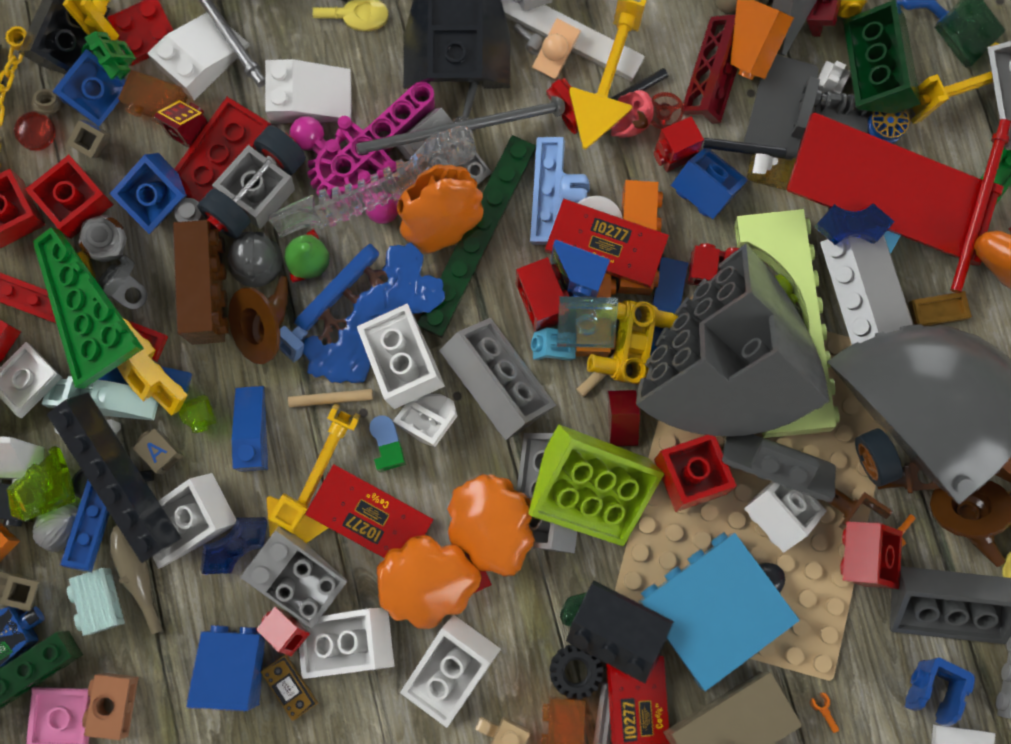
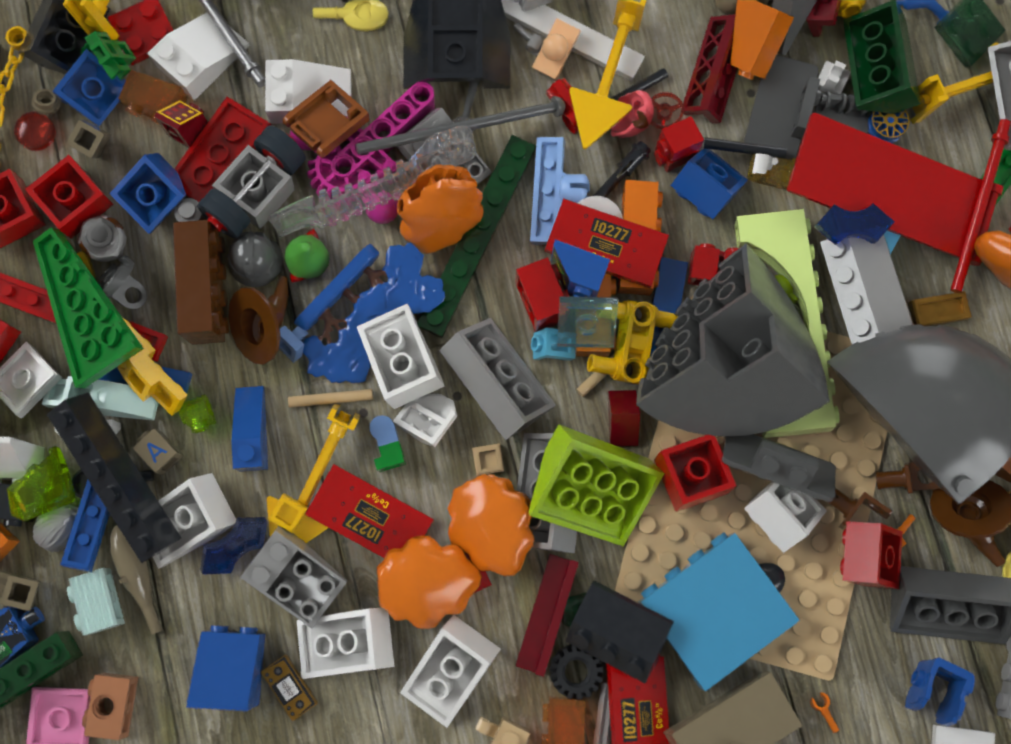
(282, 631): brick -> none
(323, 125): none -> dark orange container
(488, 459): none -> tan tile
(546, 615): none -> dark red fence
(635, 157): none -> black pin
(878, 457): black wheel -> none

